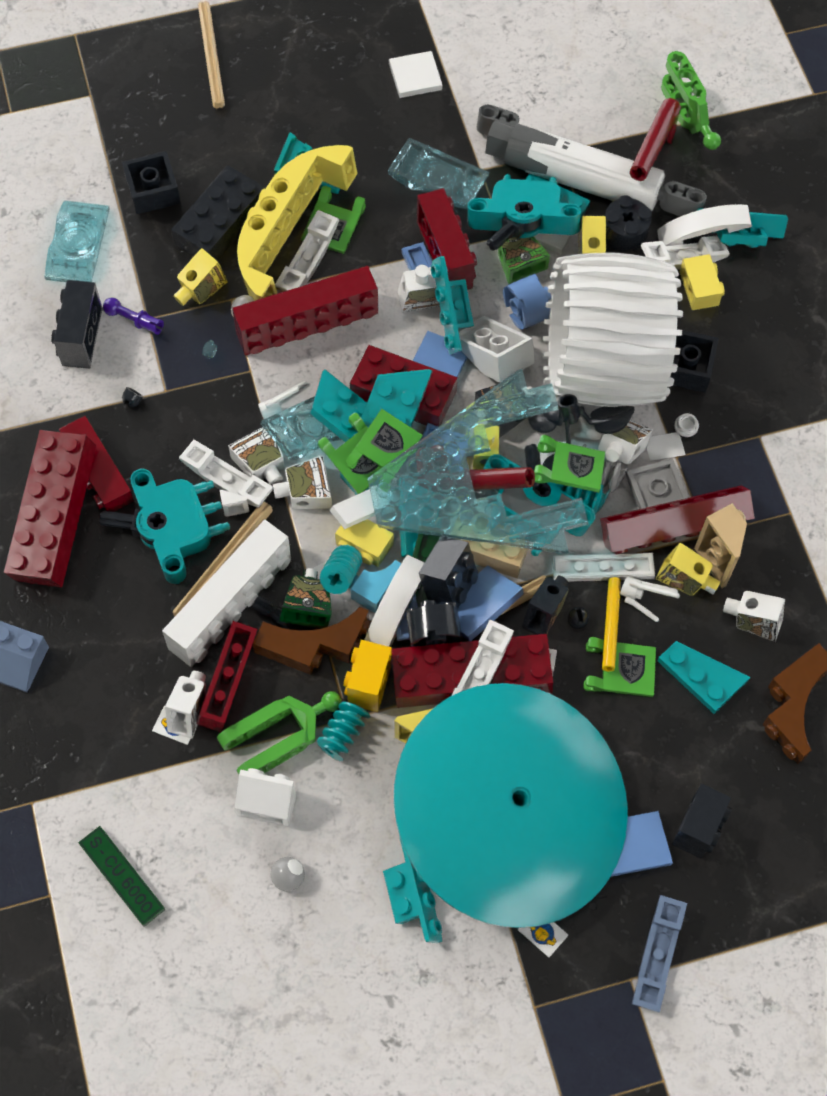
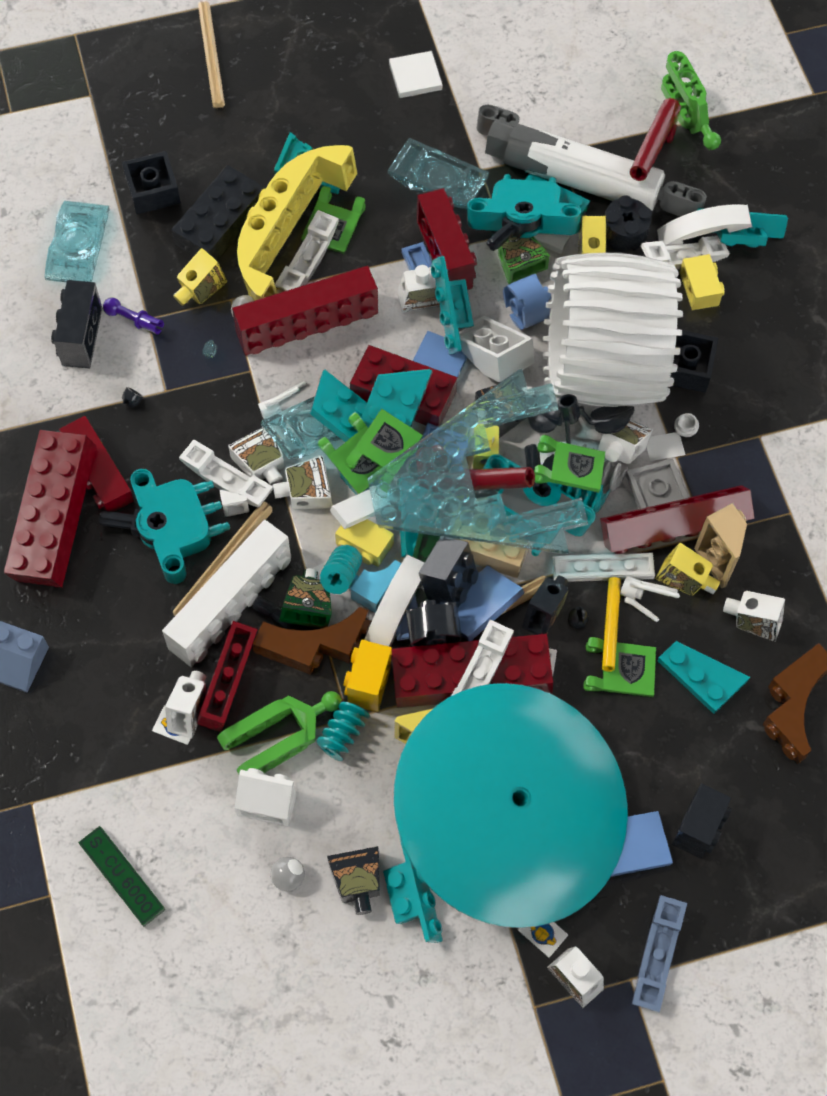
(357, 877): none -> torso
(577, 975): none -> white torso

